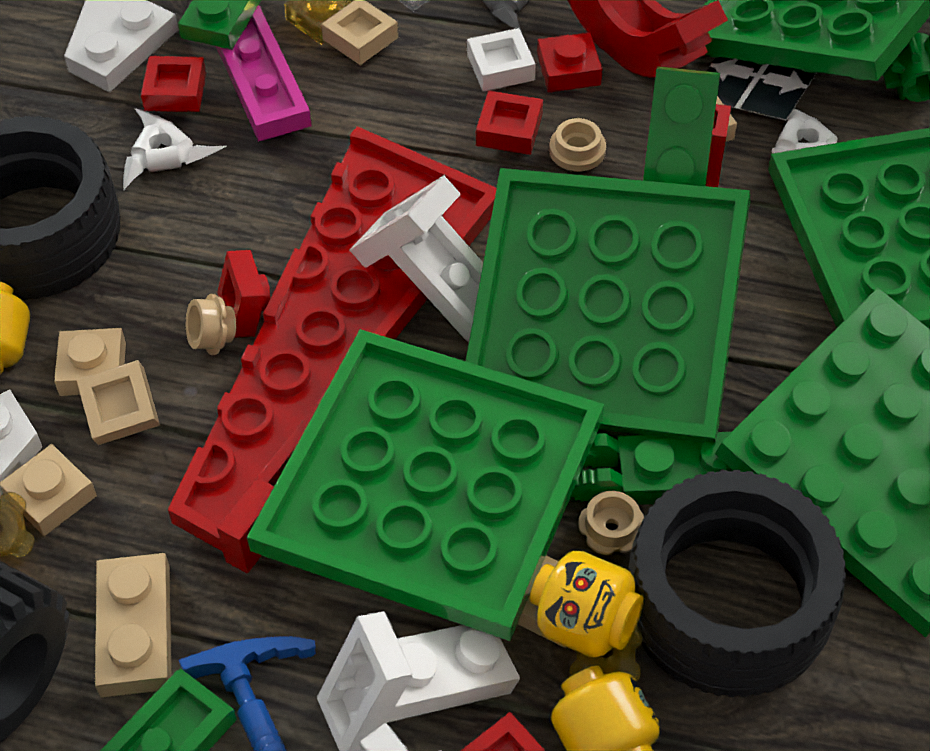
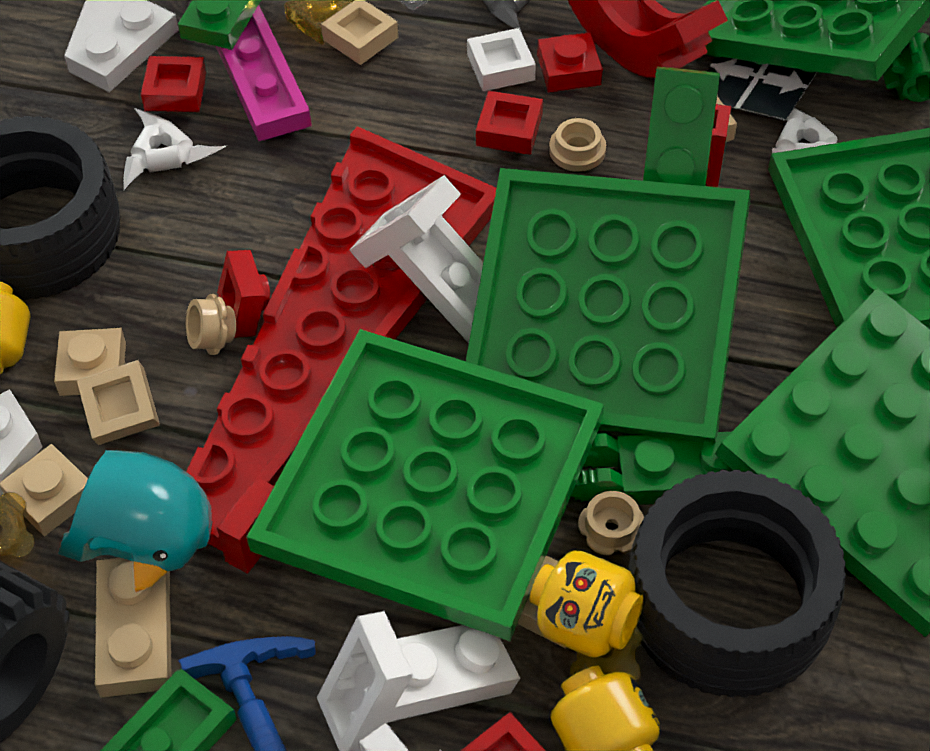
(141, 513): none -> teal piece

